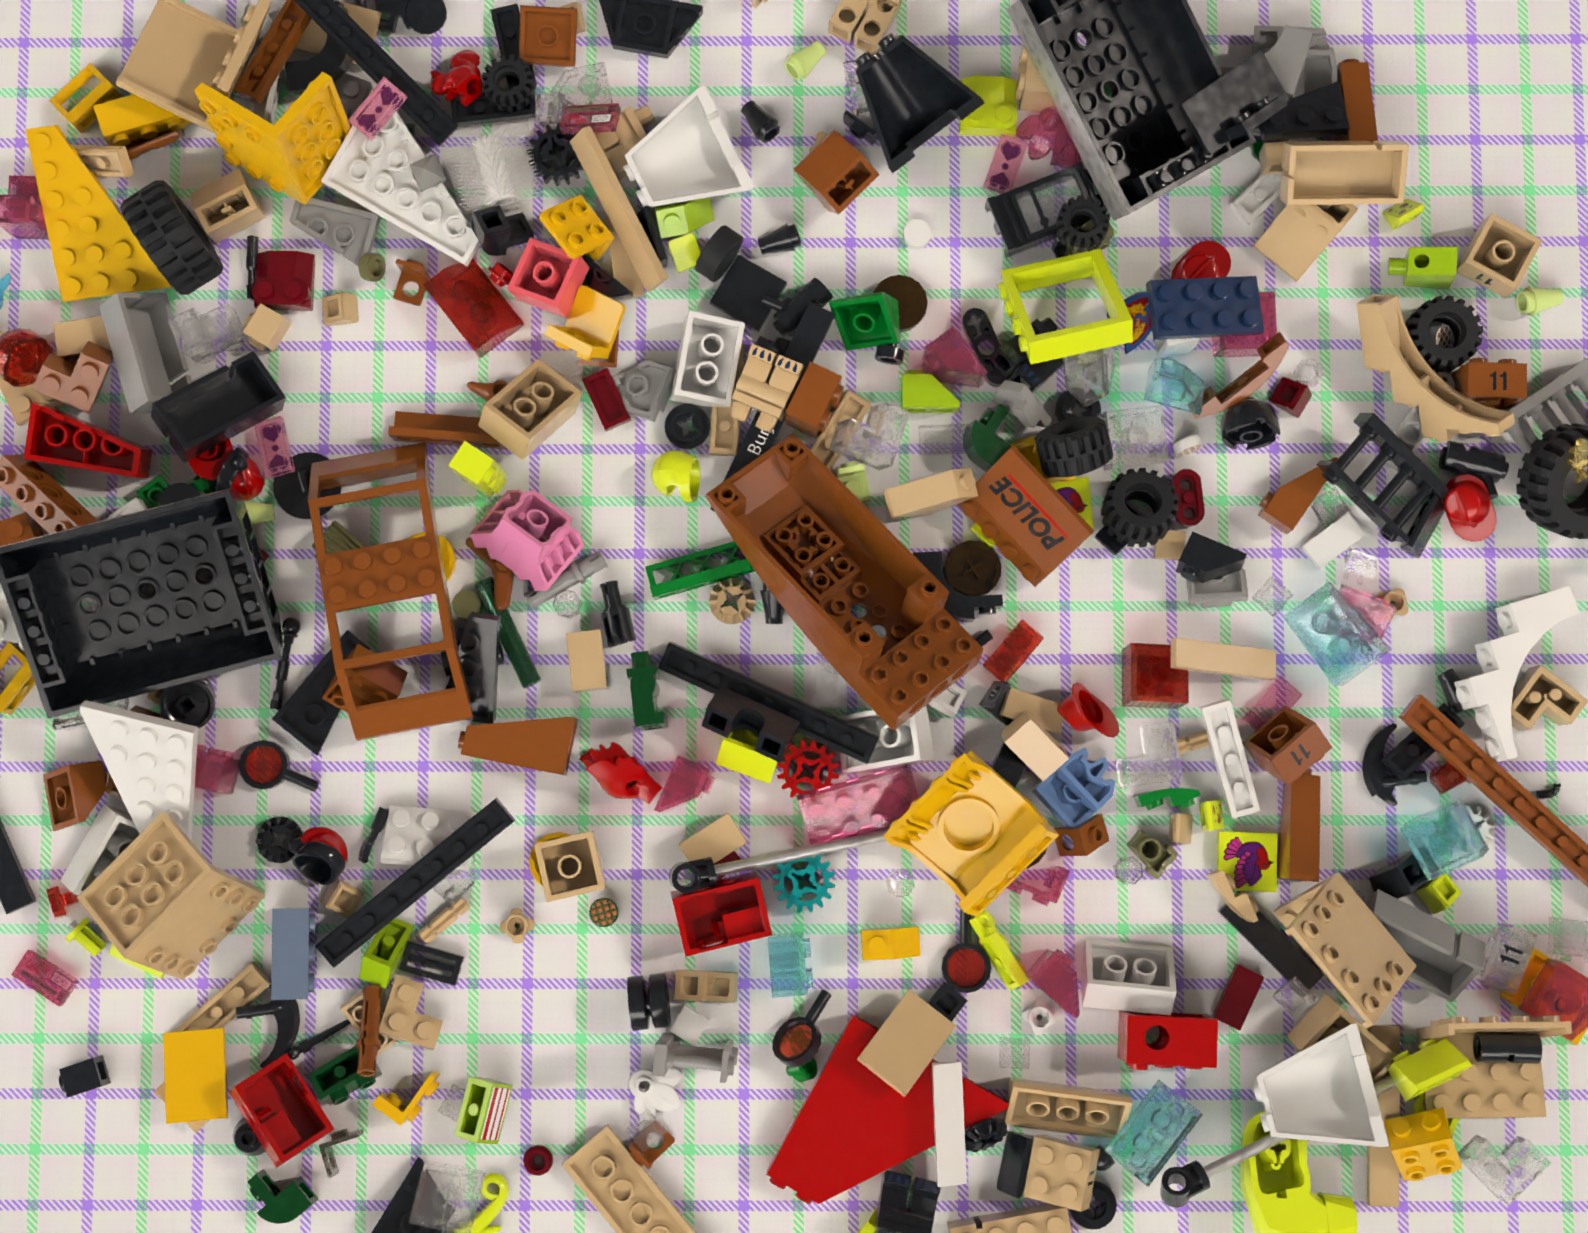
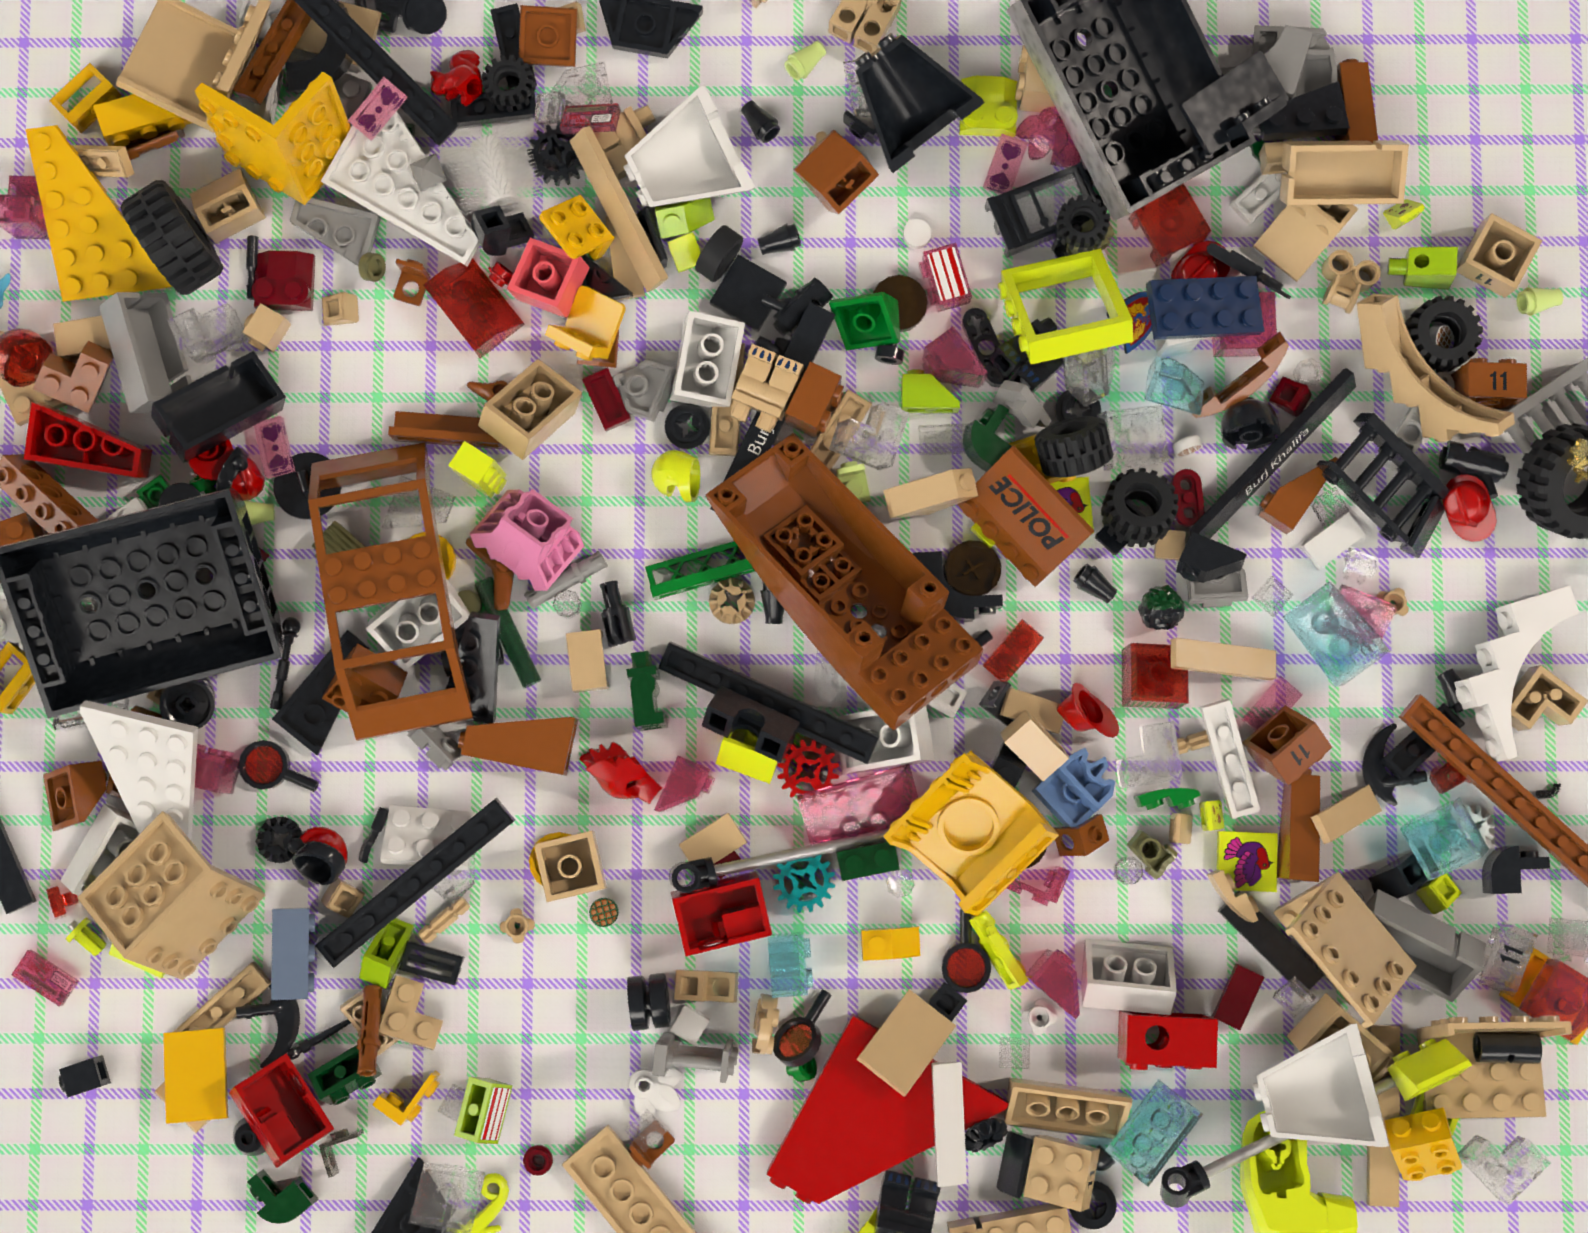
(406, 508): none -> clear wing
(414, 623): none -> white slope
(442, 749): none -> light grey hinge
(765, 1019): none -> tan plate
(867, 861): none -> dark green brick
(946, 277): none -> brick
(1094, 583): none -> black cone
(1161, 608): none -> piece
(1171, 223): none -> clear red panel
(1245, 267): none -> black piece
(1275, 454): none -> black tile
(1346, 814): none -> tan tile
(1347, 284): none -> tan piece
(1503, 869): none -> black brick

